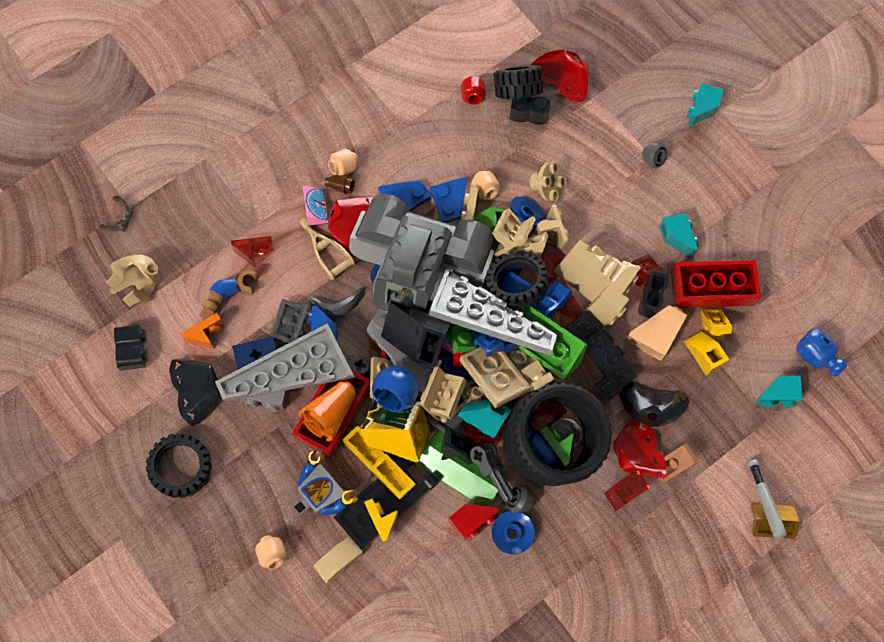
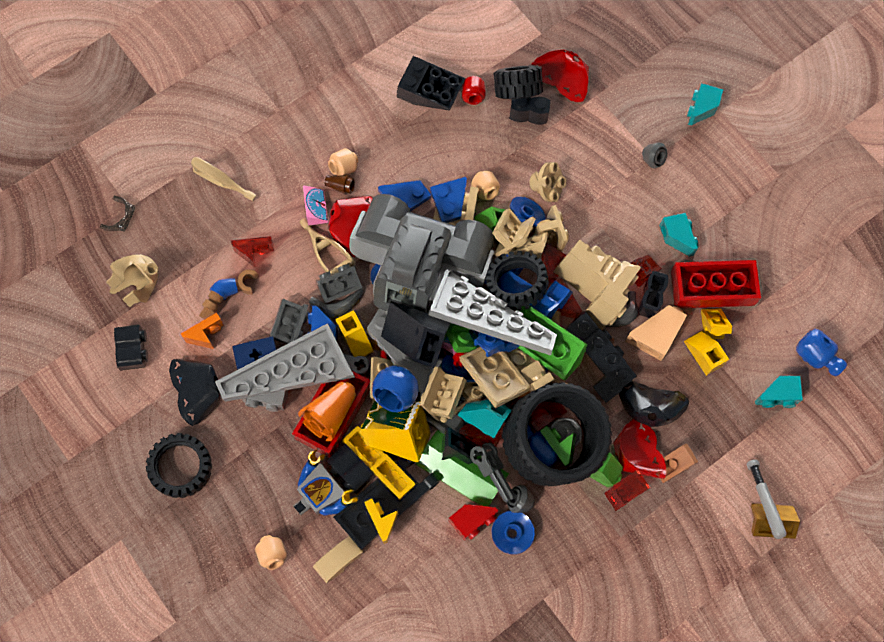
(218, 177): none -> tan piece
(339, 283): none -> dark grey bracket
(350, 468): none -> black brick
(354, 334): none -> yellow slope
(429, 85): none -> black slope
(609, 472): none -> bright green slope
(630, 313): none -> dark grey piece

